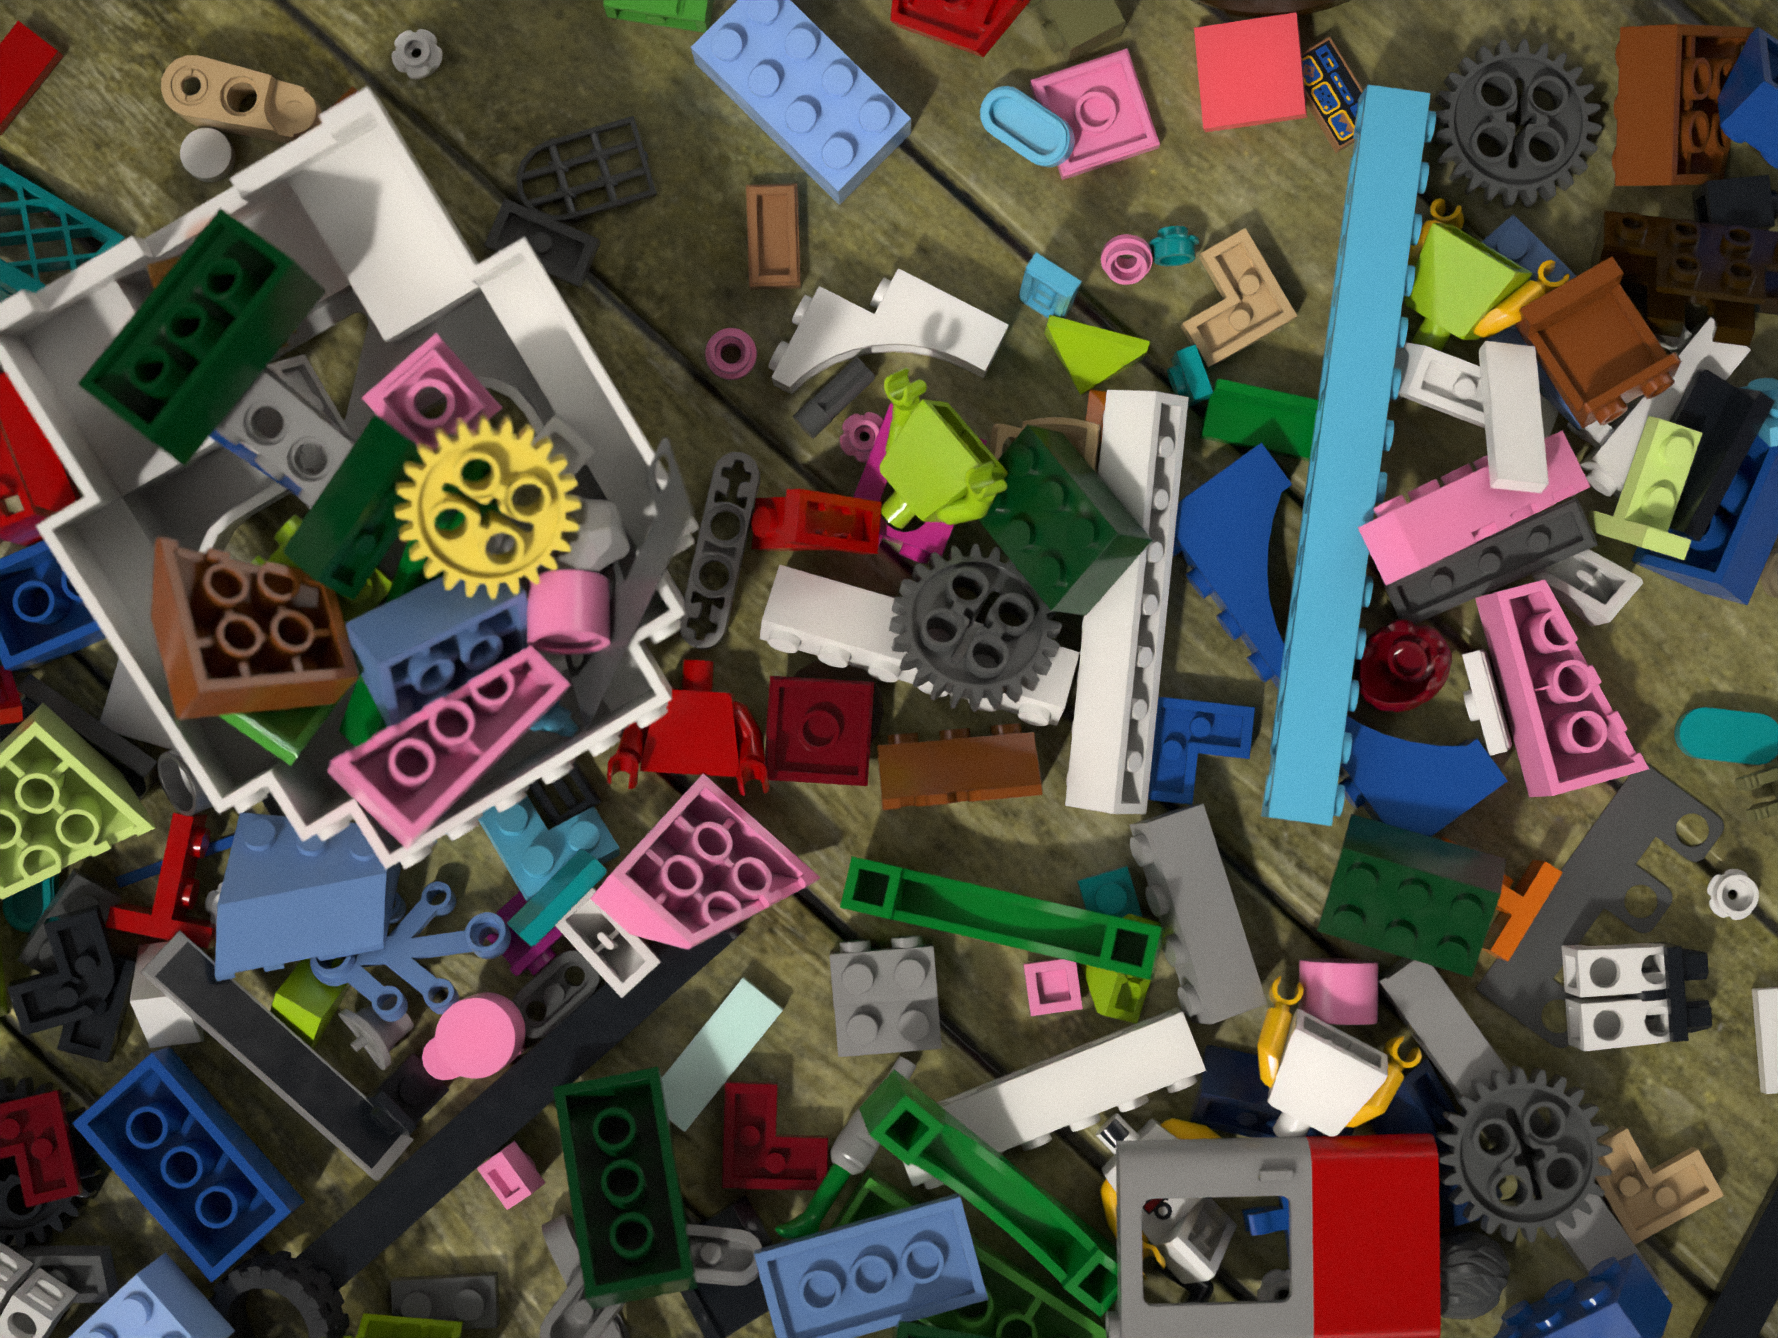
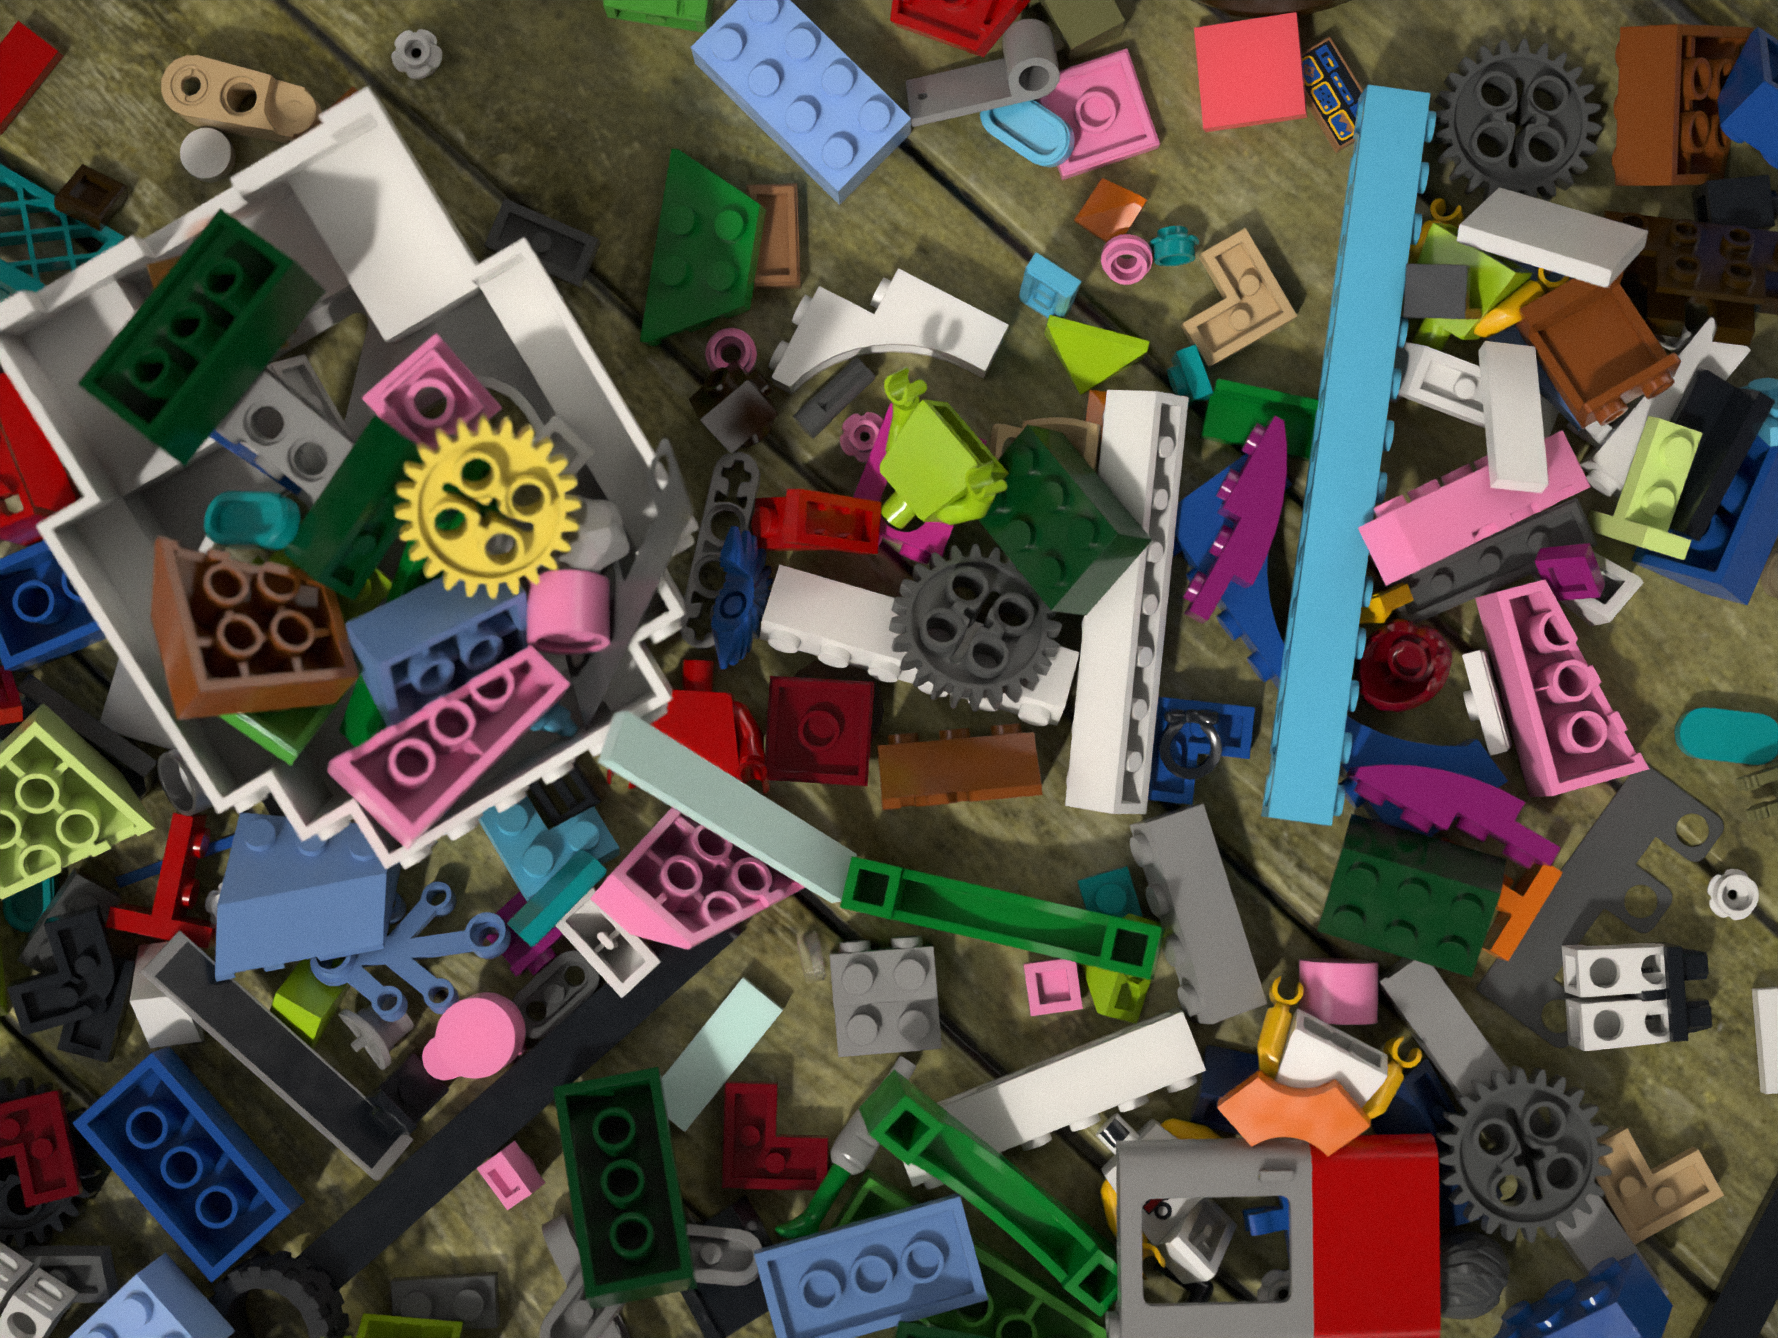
(91, 197): none -> dark brown tile
(252, 520): none -> teal tile
(598, 154): dark grey window -> none
(701, 253): none -> green wing
(725, 805): none -> light aqua tile
(735, 406): none -> dark brown brick
(742, 598): none -> blue hair
(811, 956): none -> clear tile
(1023, 75): none -> light grey door
(1110, 210): none -> orange slope
(1176, 719): none -> black piece
(1254, 504): none -> magenta slope
(1317, 1115): none -> orange tile
(1384, 602): none -> yellow tile
(1437, 796): none -> magenta slope
(1438, 292): none -> black panel
(1552, 237): none -> white tile
(1570, 571): none -> magenta plate

